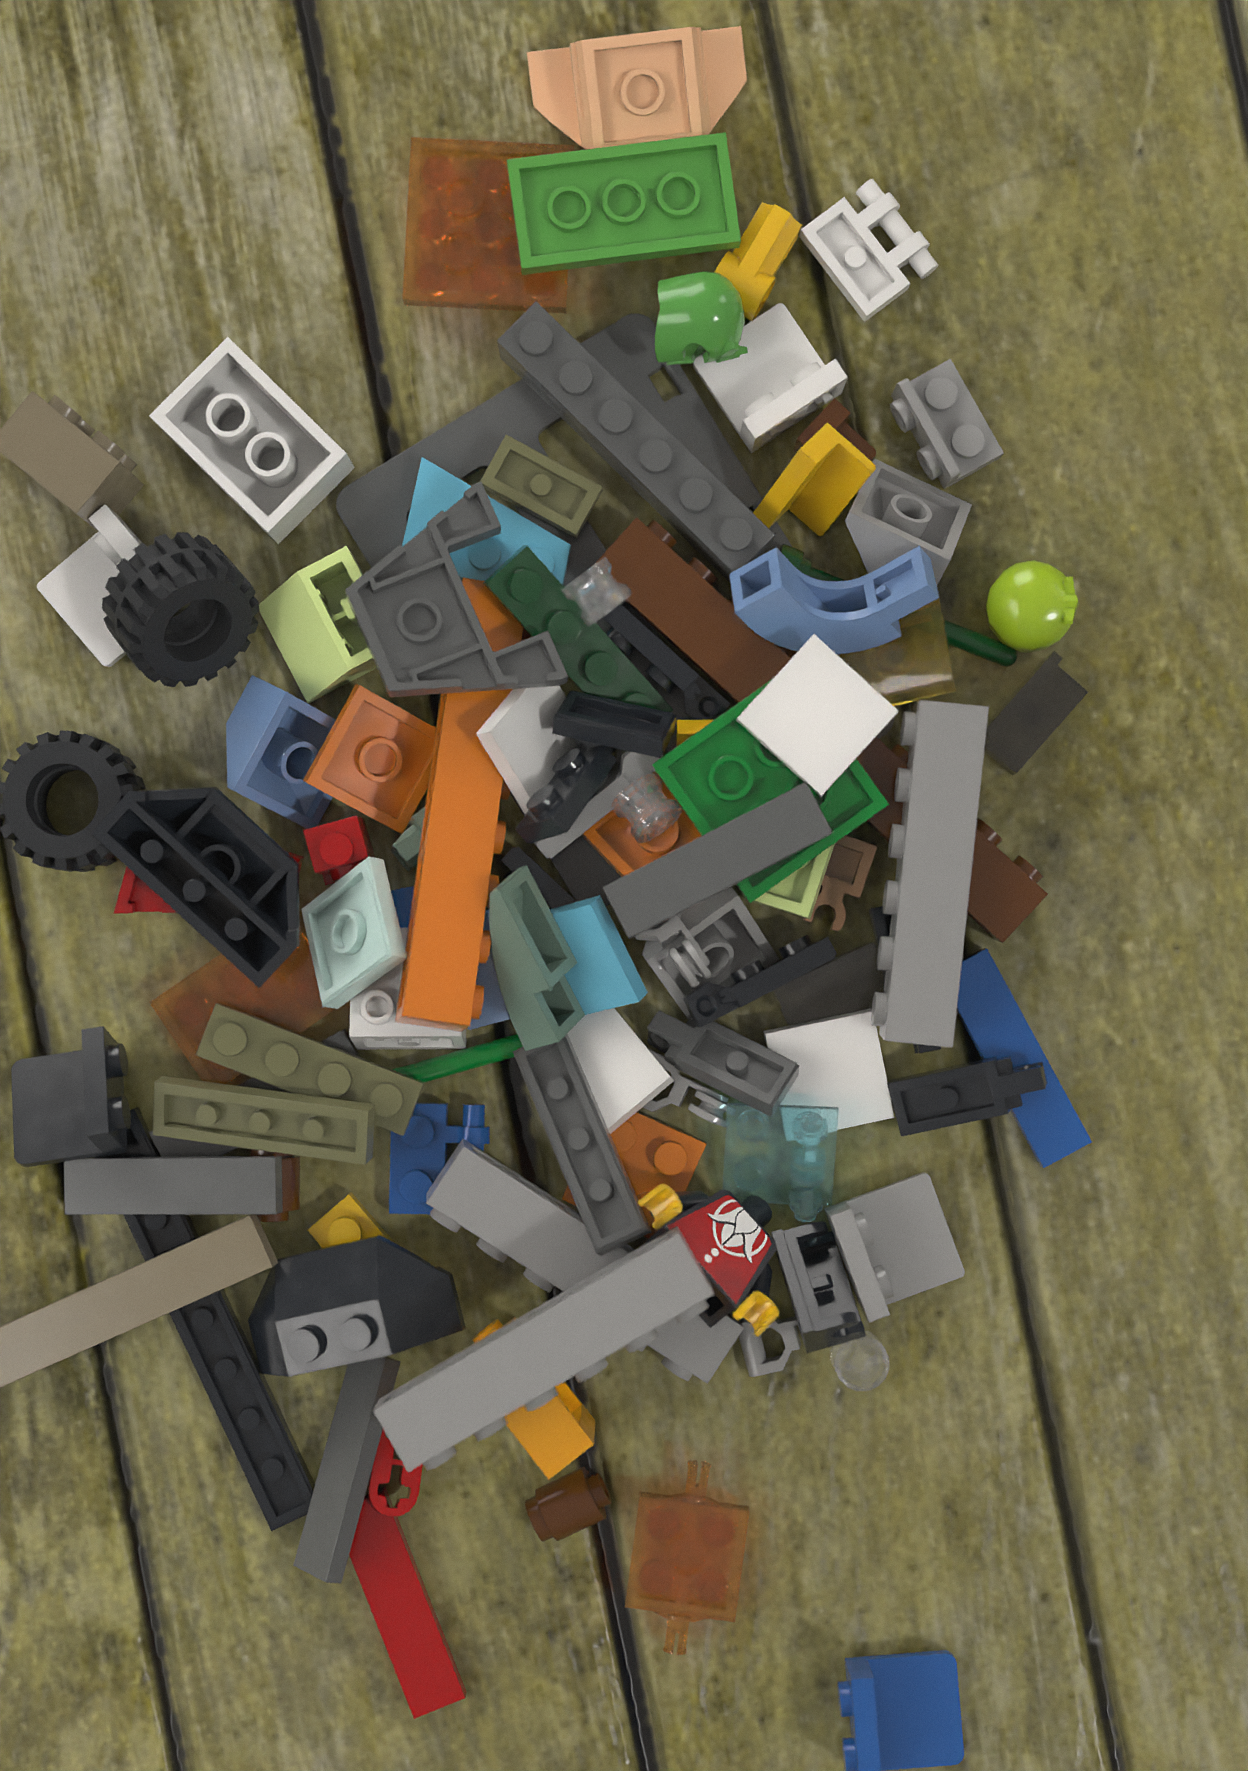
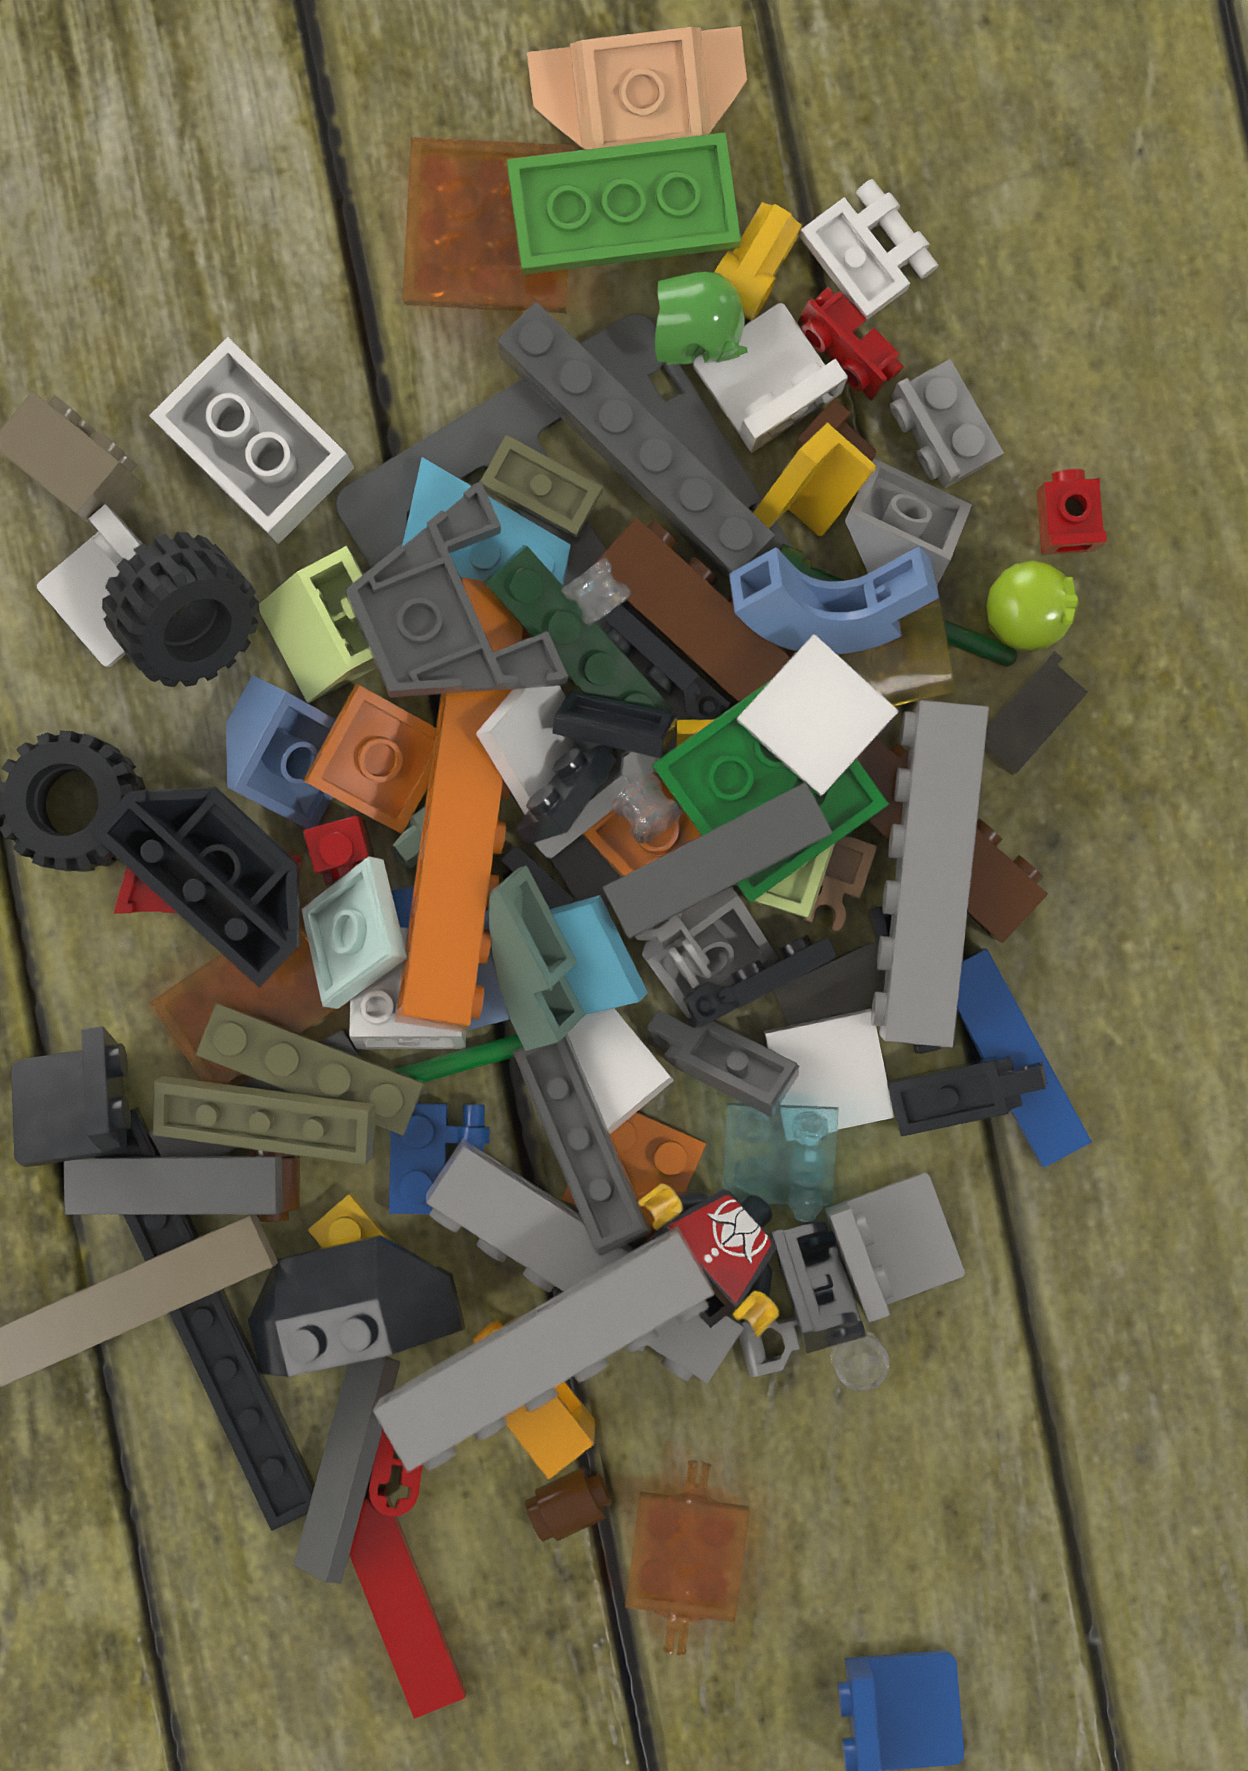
(712, 1104): light grey piece -> none
(830, 329): none -> red hinge
(1062, 531): none -> red brick

